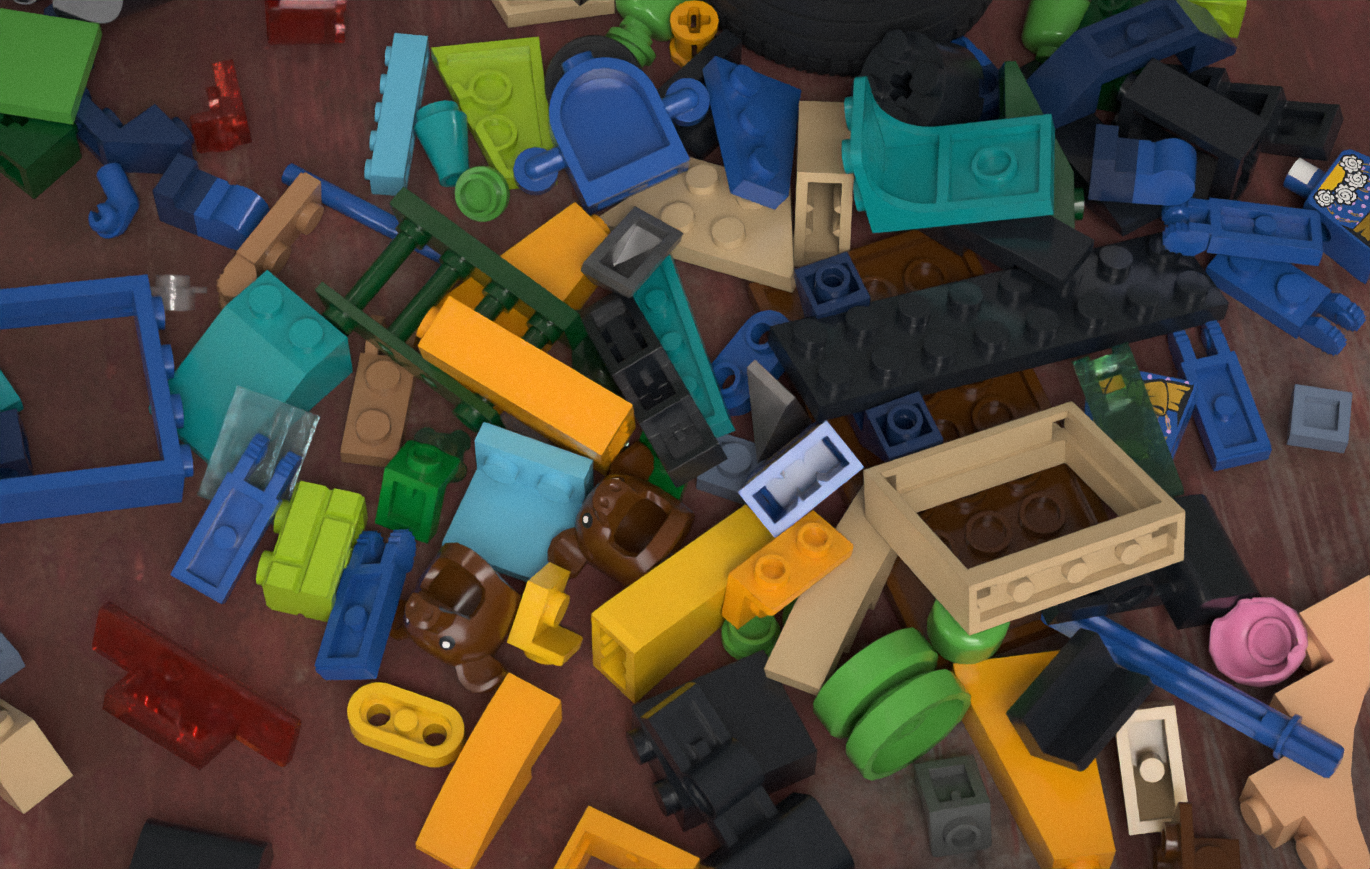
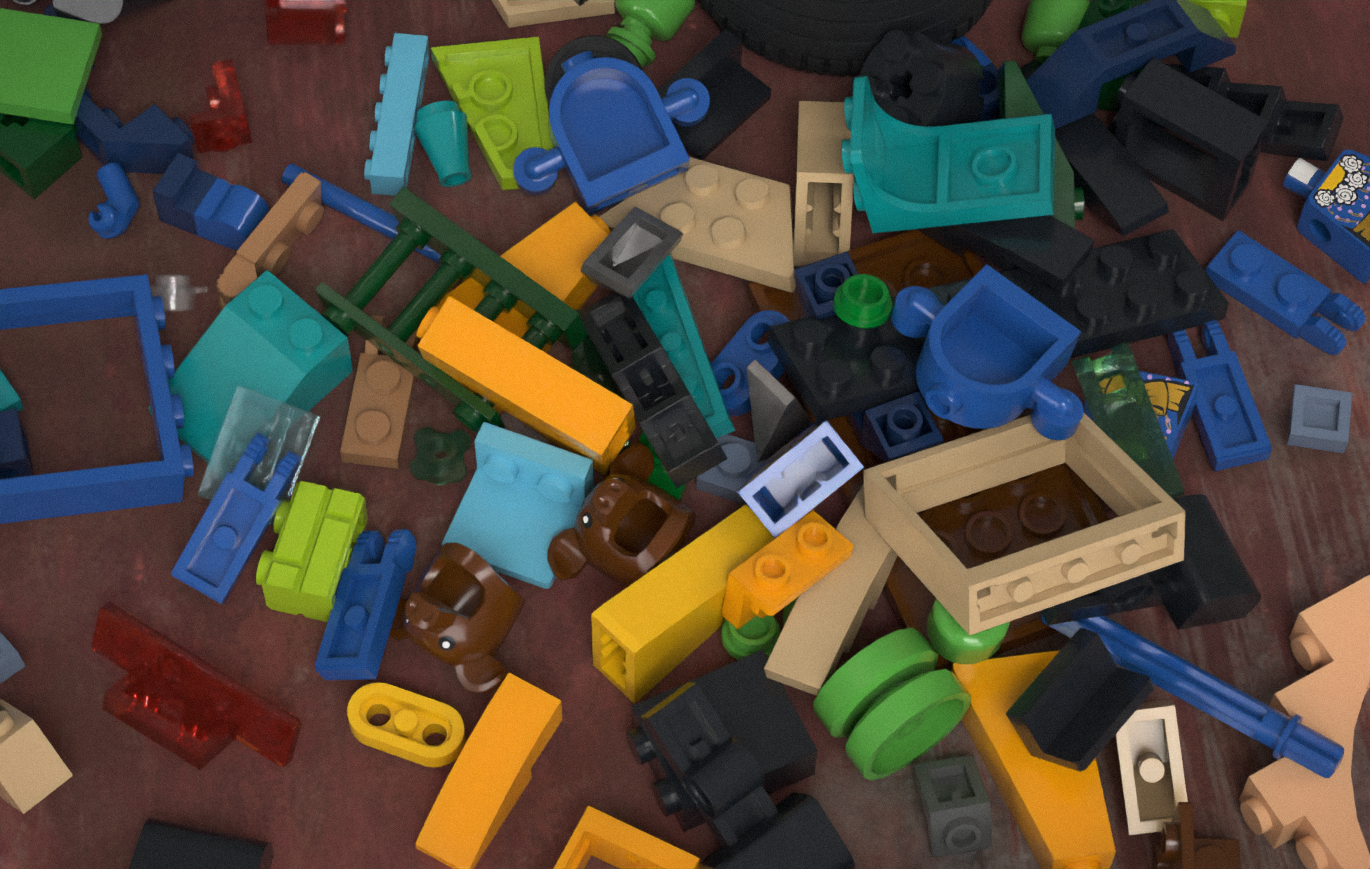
(415, 489): green bracket -> none
(482, 193): bright green plate -> none
(538, 619): yellow bracket -> none
(685, 35): light orange bush -> none
(754, 129): blue wing -> none
(863, 301): none -> green plate
(991, 355): none -> blue piece
(1141, 169): leg -> none
(1243, 230): blue hinge -> none
(1258, 642): bright pink hair -> none

